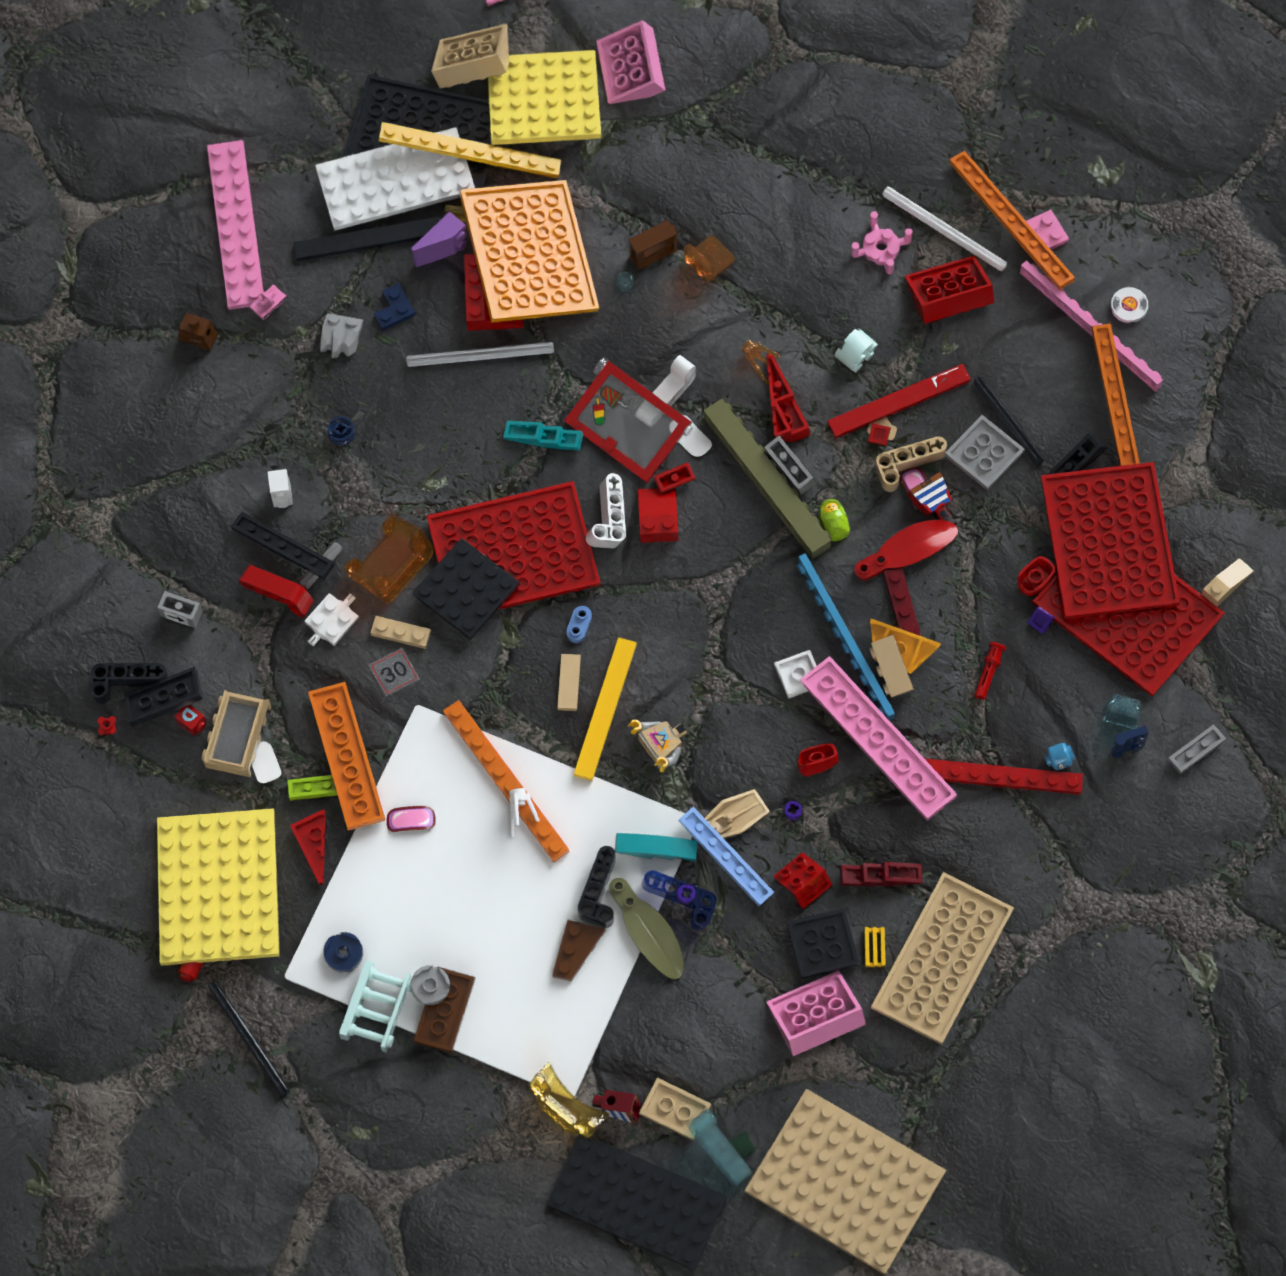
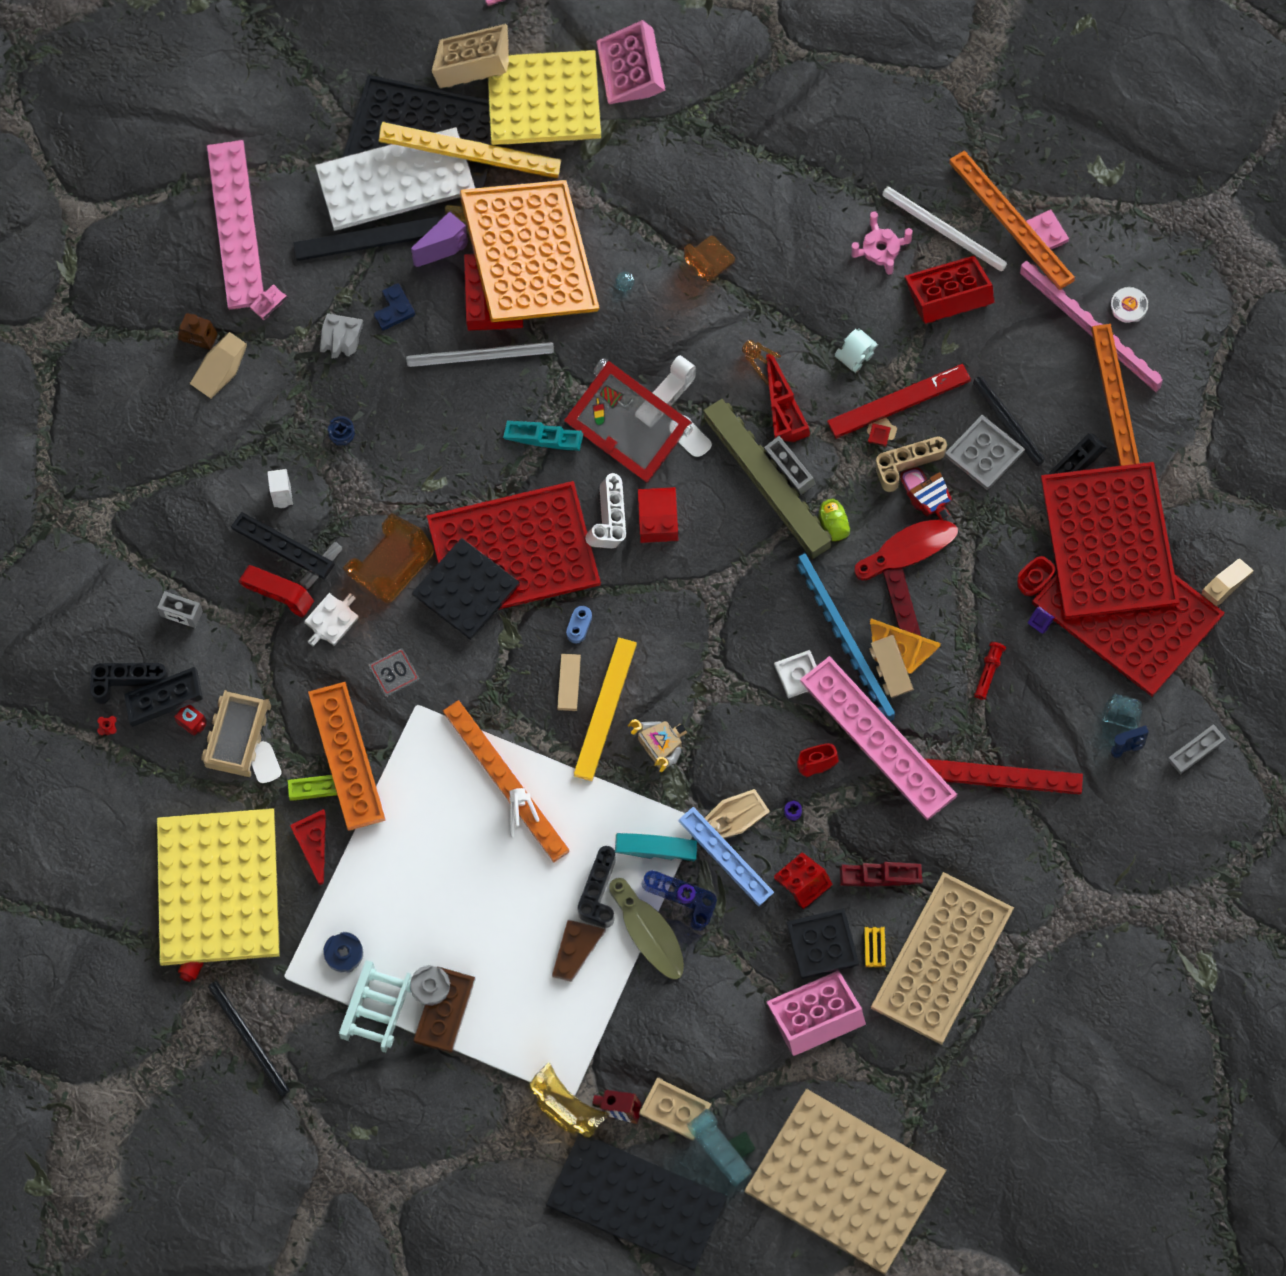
(219, 365): none -> tan piece
(400, 632): tan plate -> none
(411, 818): sticker -> none
(653, 244): reddish brown window -> none
(674, 477): red slope -> none
(1060, 756): dark azure head -> none

